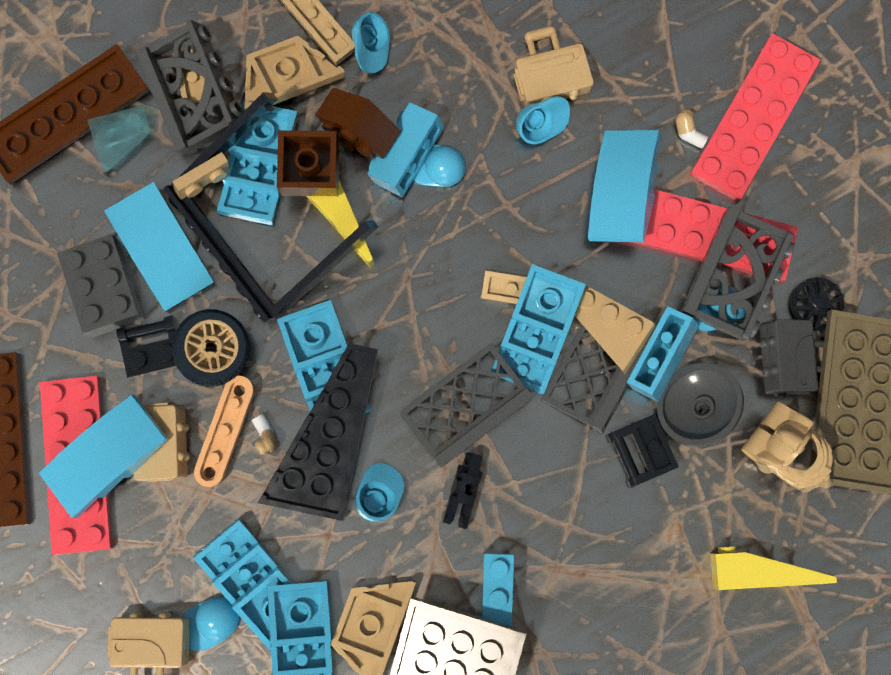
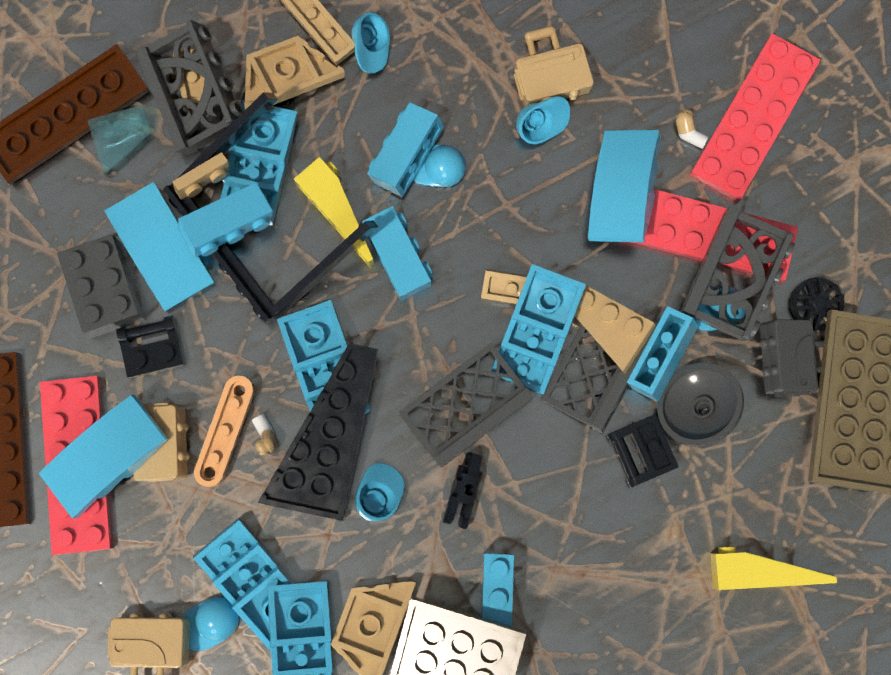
(210, 328): wheel -> none
(225, 220): none -> medium azure brick
(308, 163): reddish brown brick -> none
(357, 123): reddish brown brick -> none
(399, 254): none -> medium azure brick
(781, 440): tan helmet -> none

